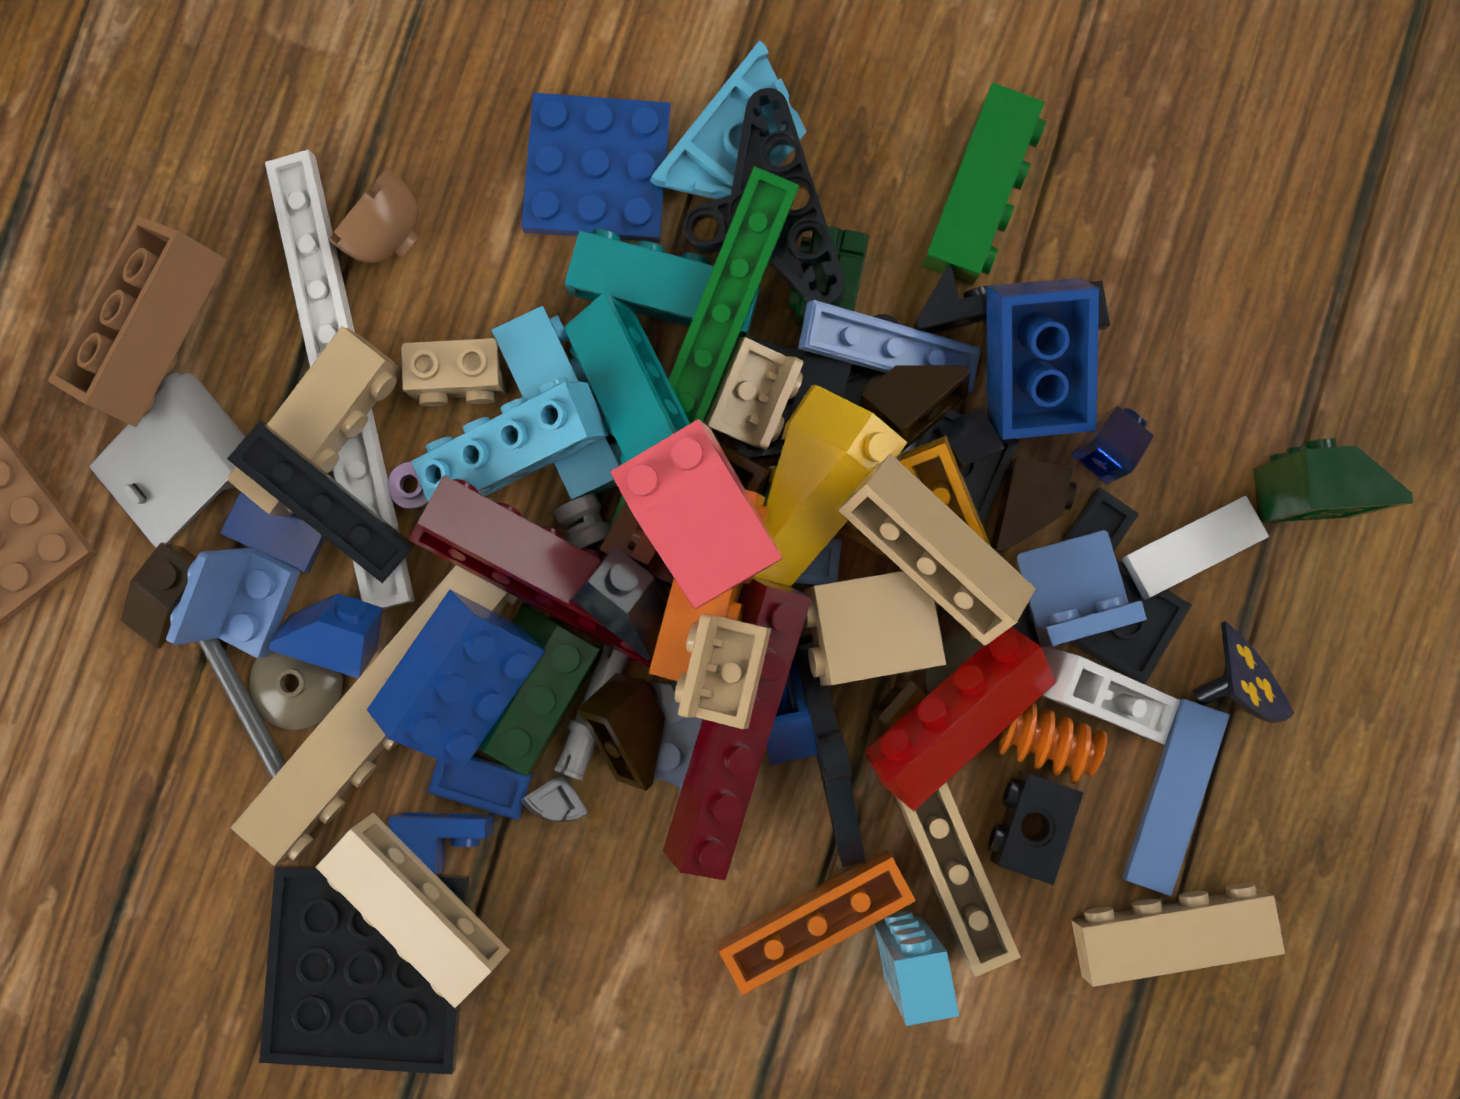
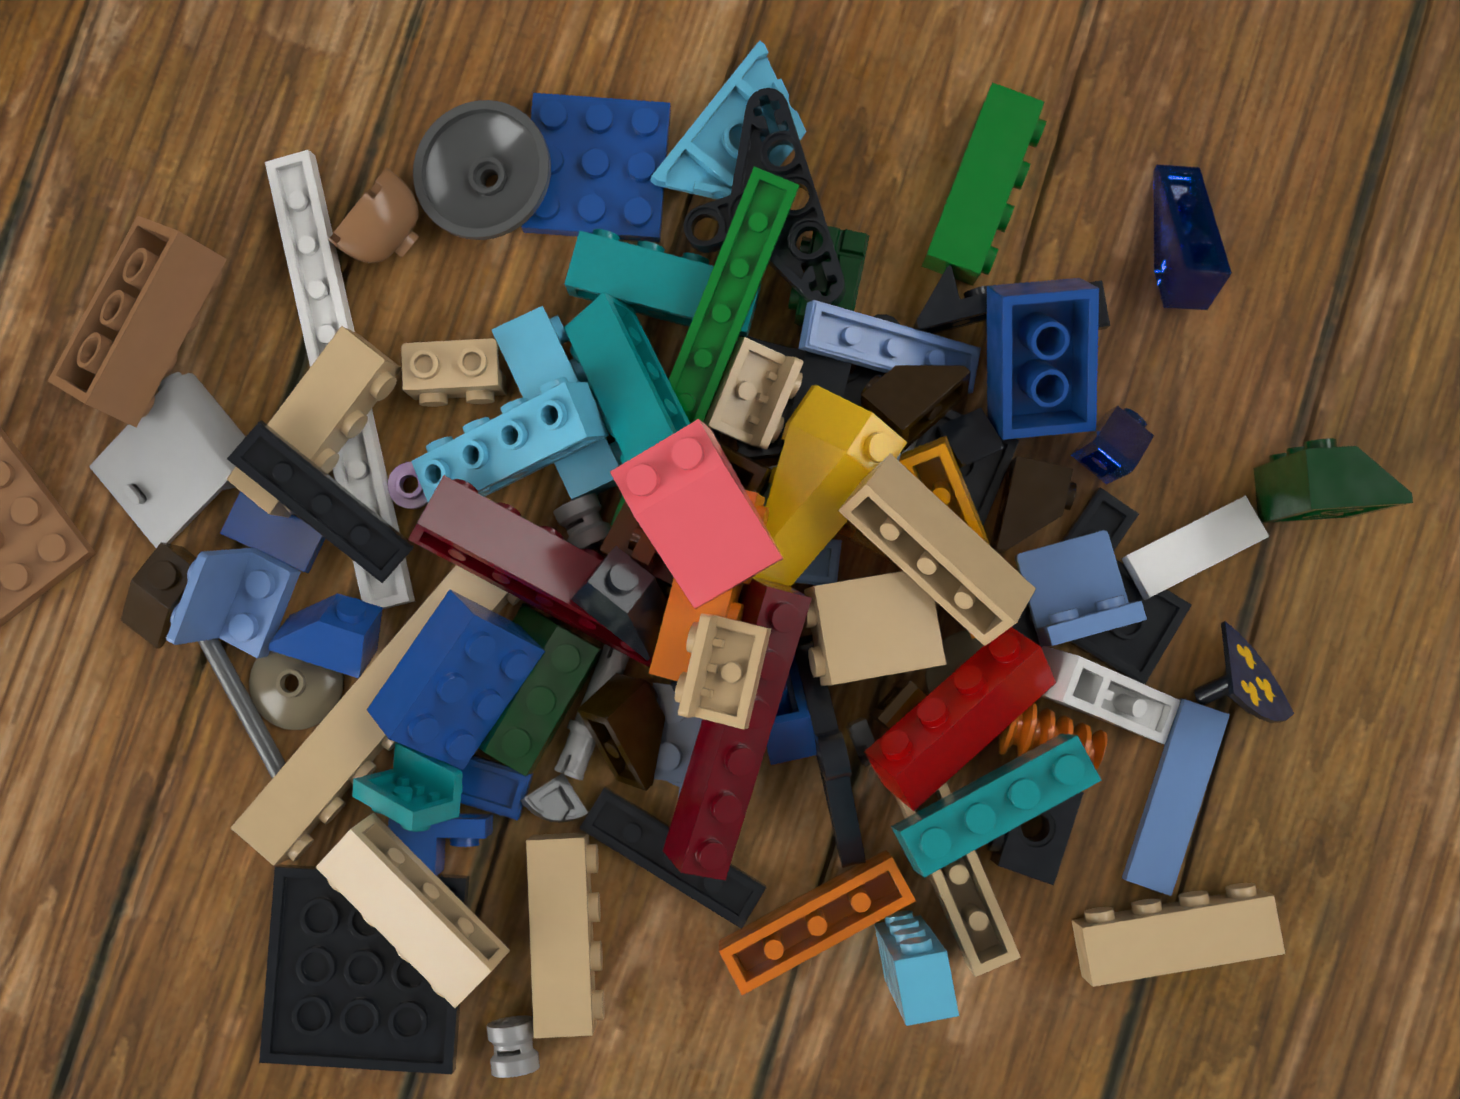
(414, 792): none -> teal bracket
(465, 151): none -> dark grey dish
(512, 1047): none -> light grey wheel
(562, 935): none -> tan brick
(642, 841): none -> black tile
(861, 738): none -> dark grey tile
(995, 803): none -> teal brick
(1187, 241): none -> clear blue slope

